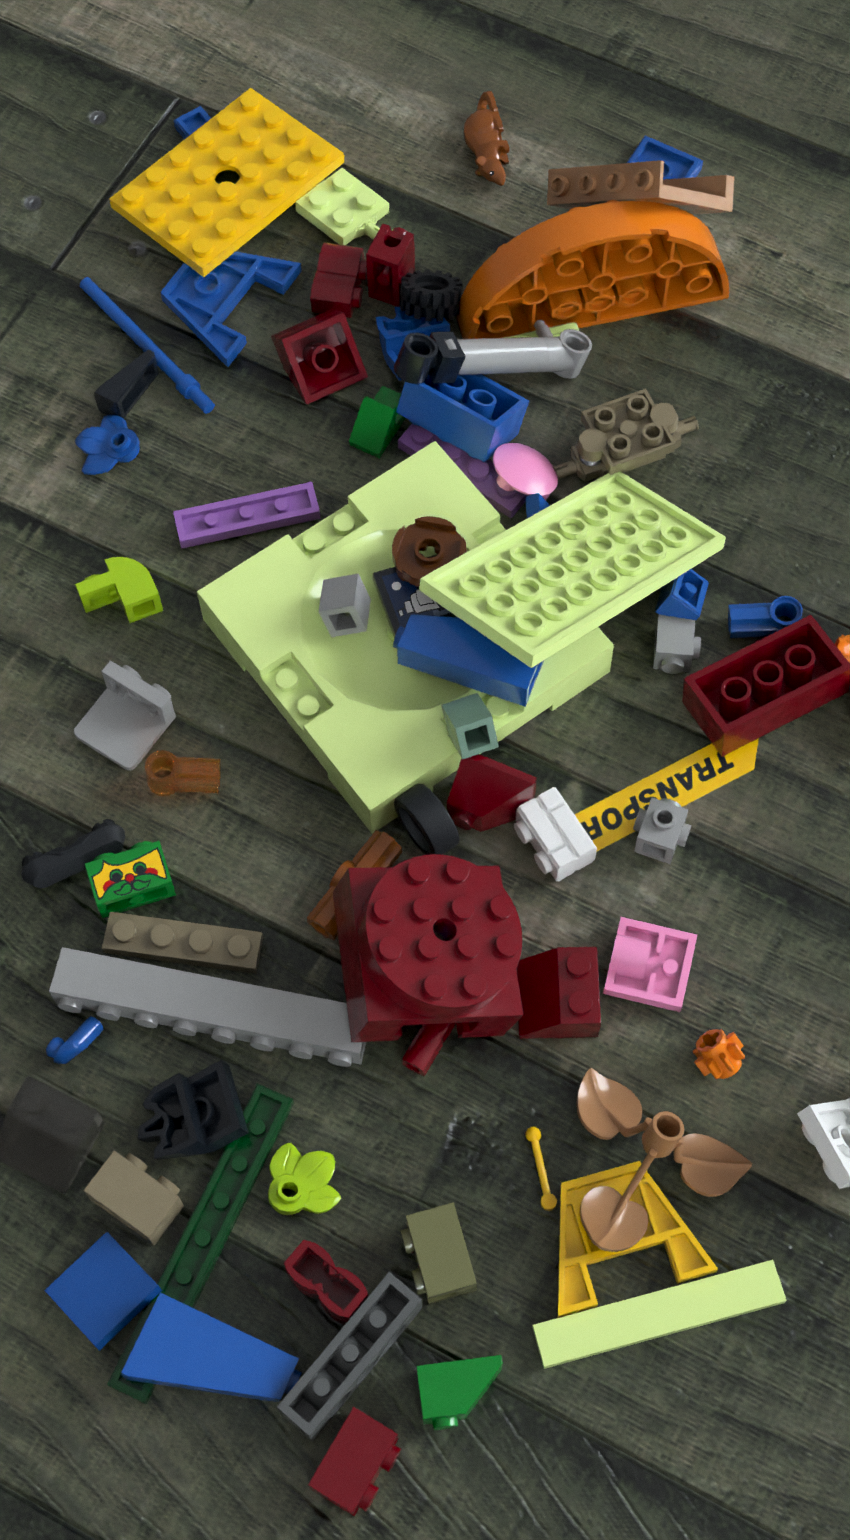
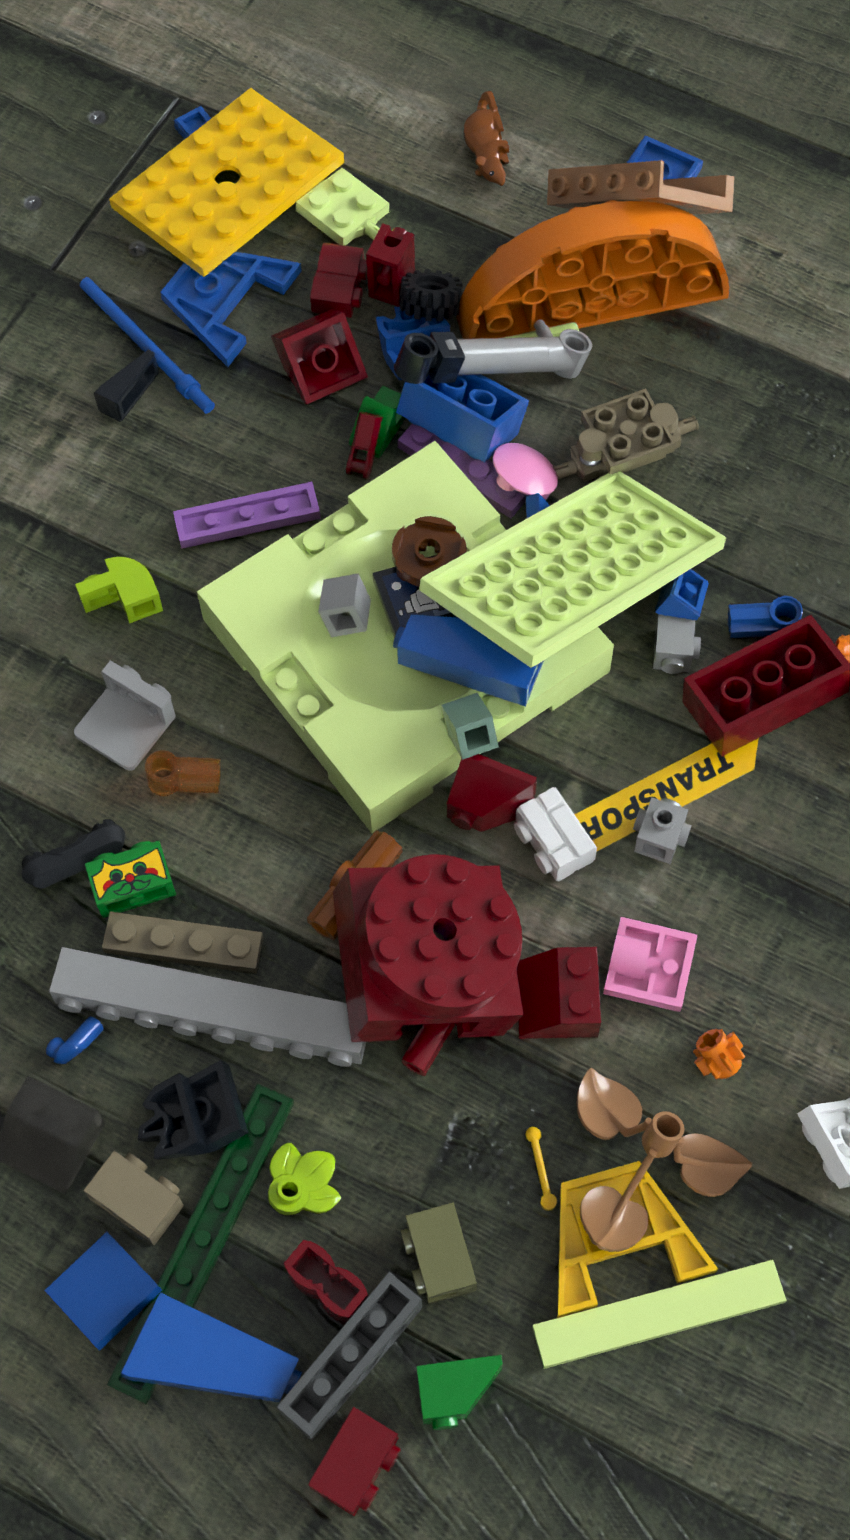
(107, 445): blue plate -> none
(364, 439): none -> dark red bar
(426, 820): black tyre -> none

